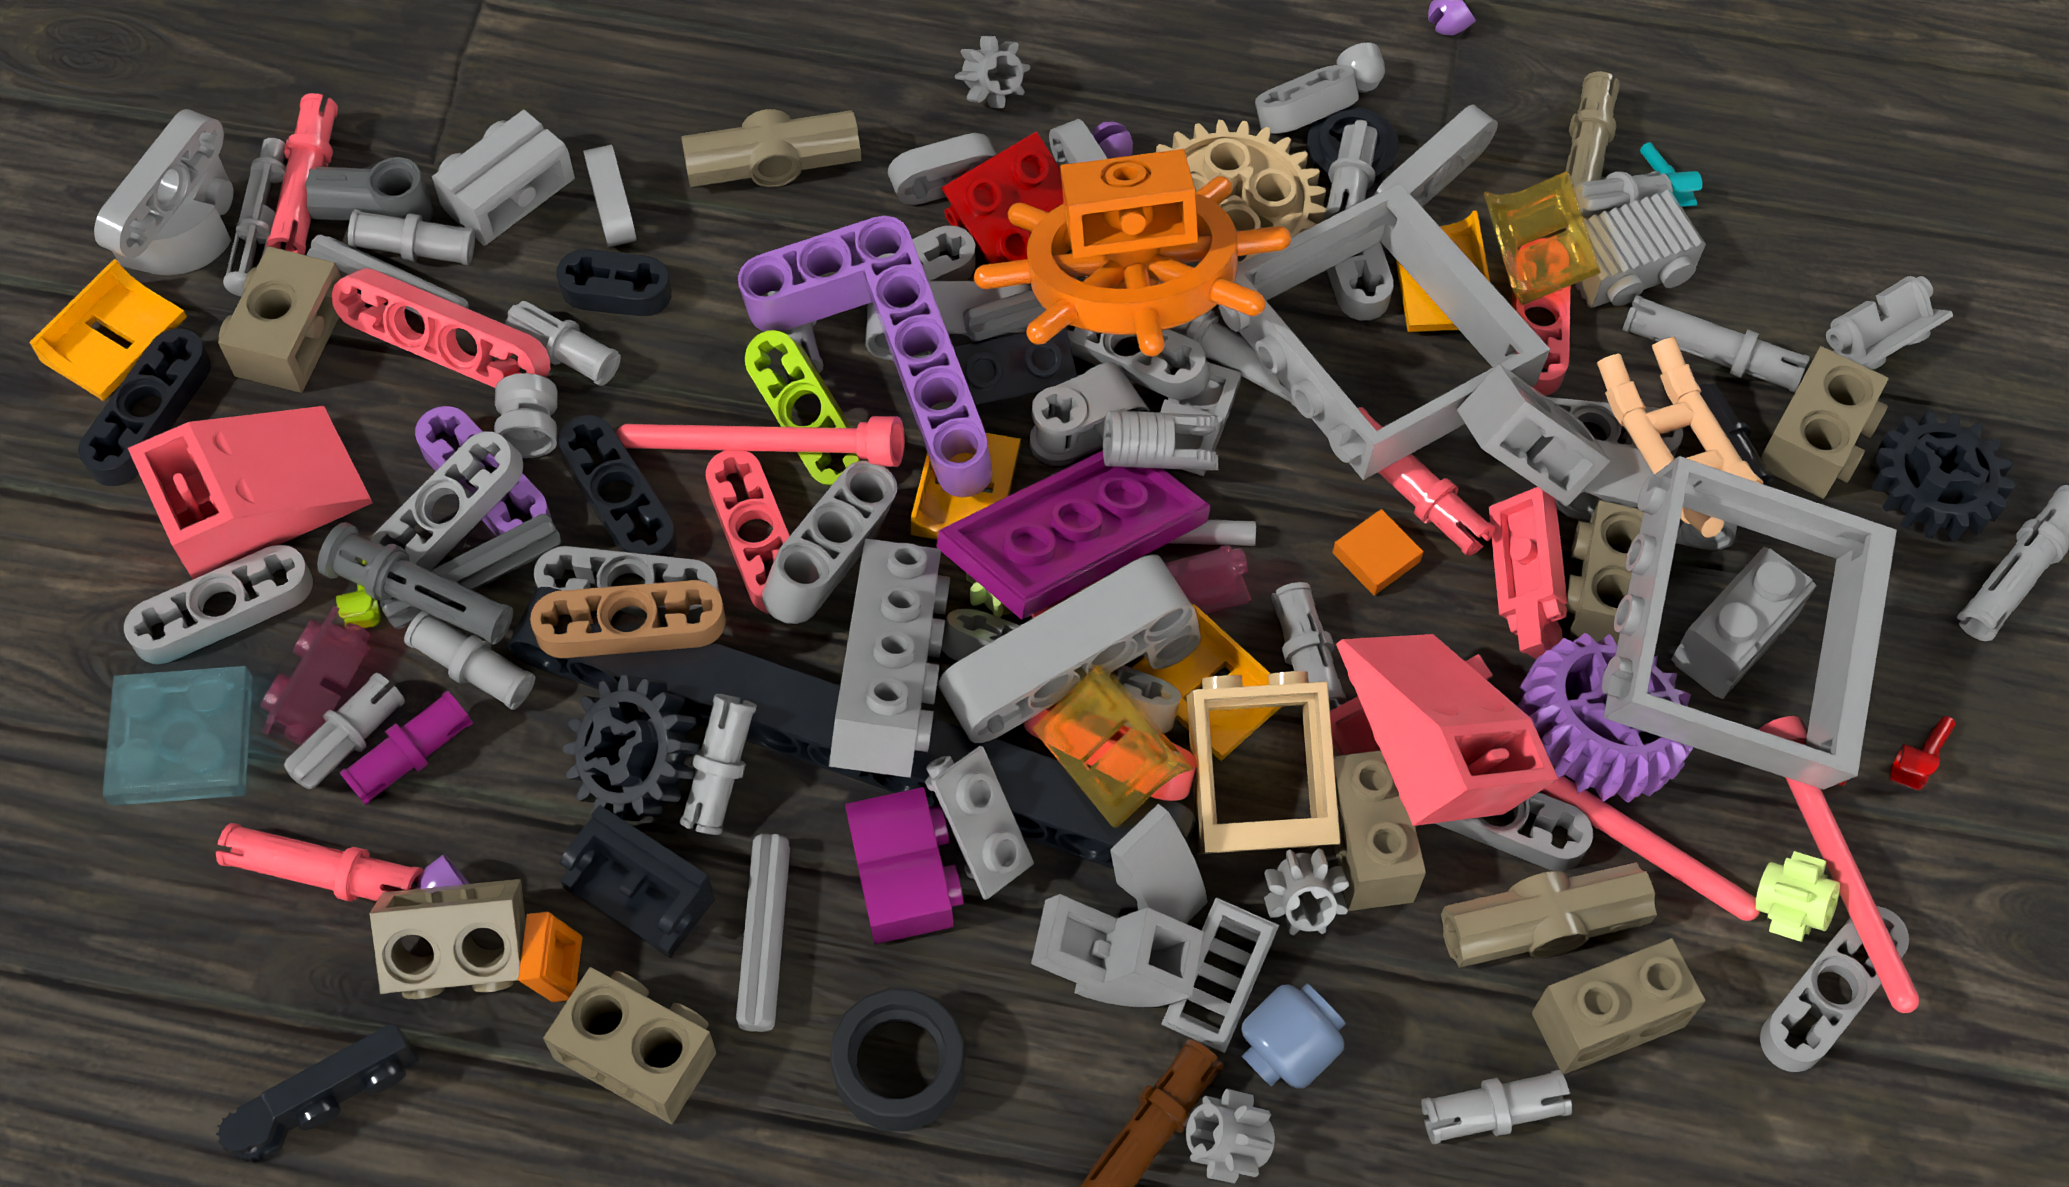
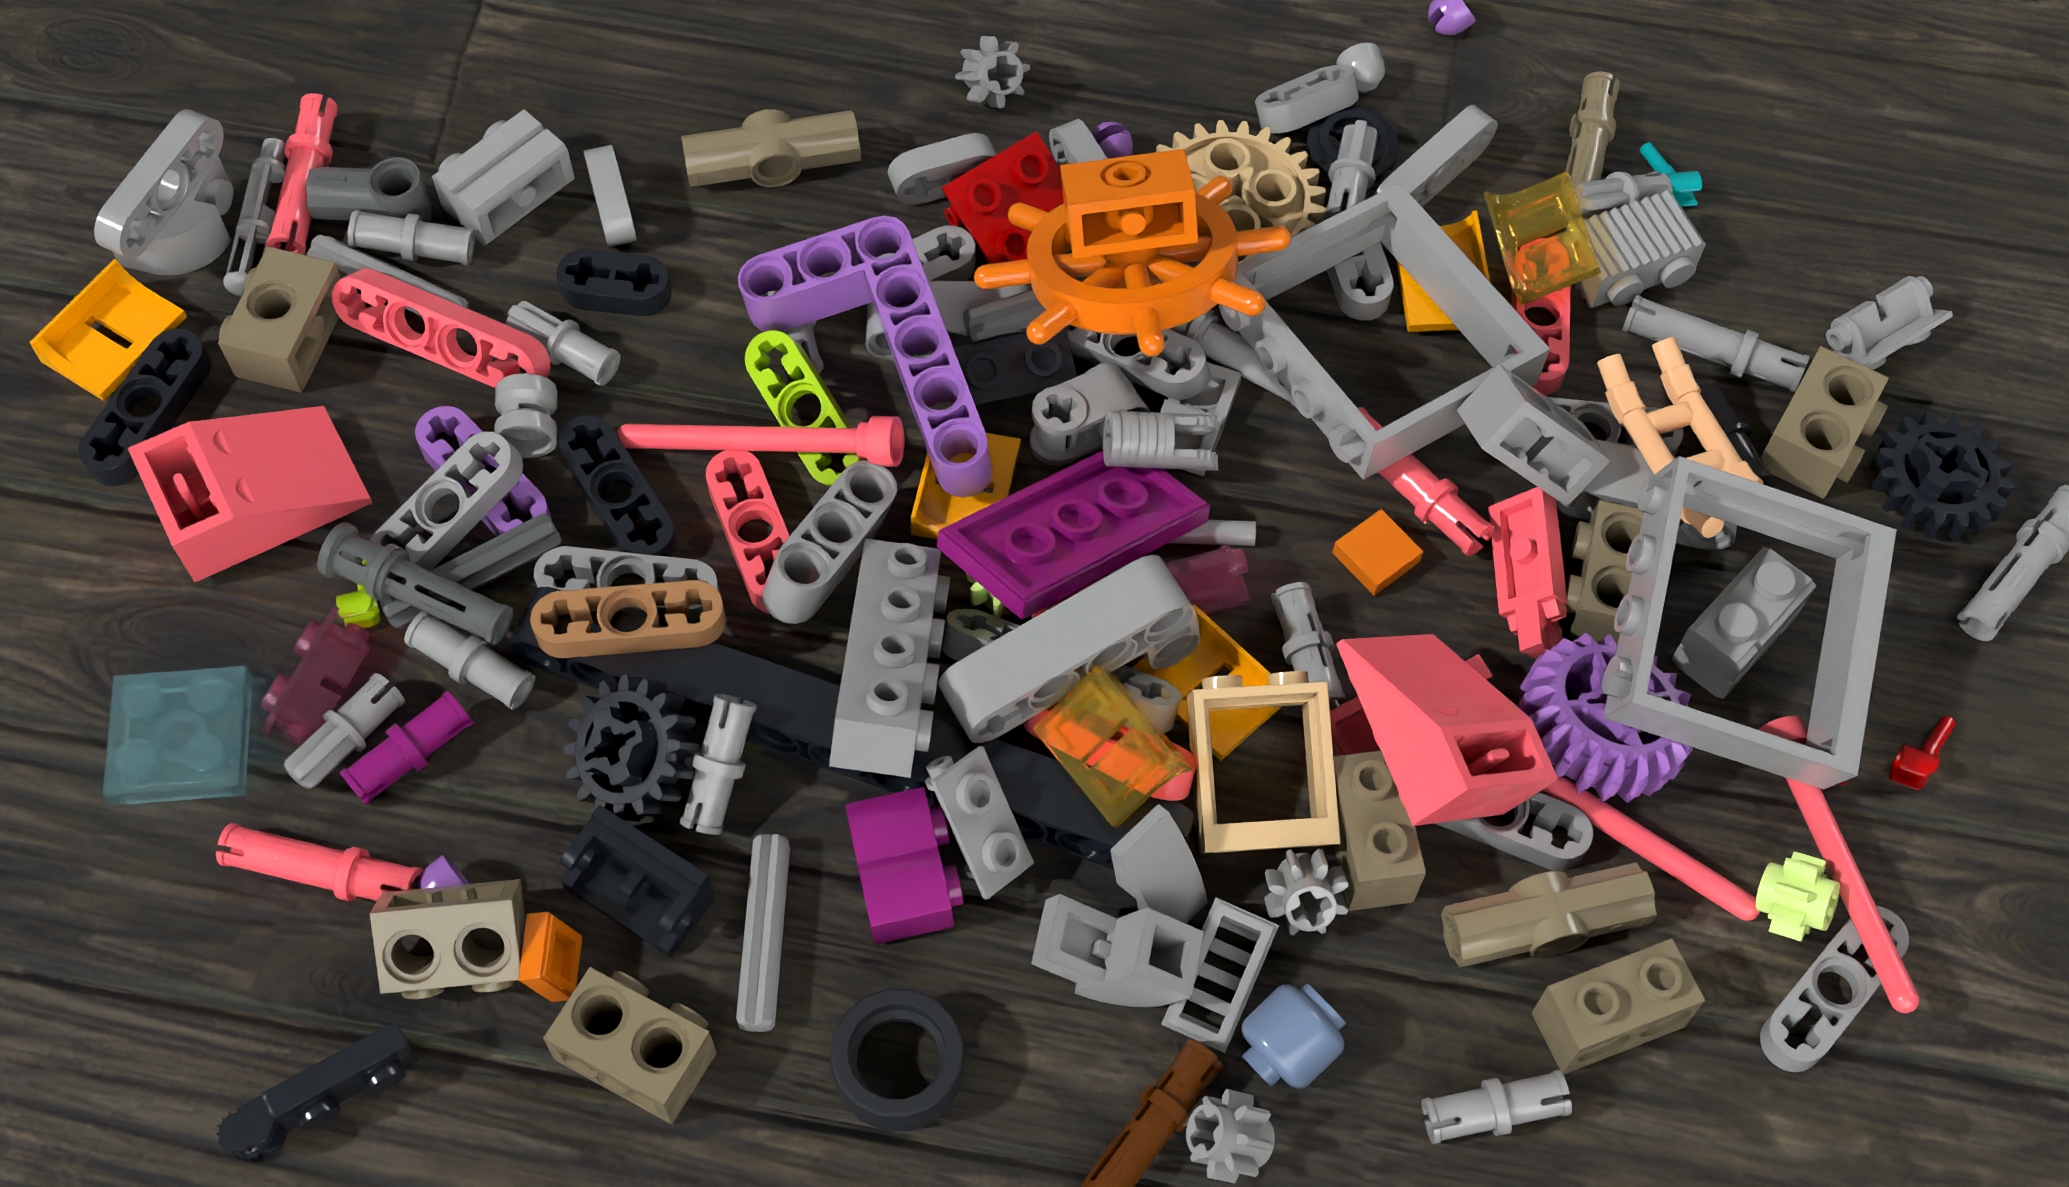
(183, 640): light grey beam -> none

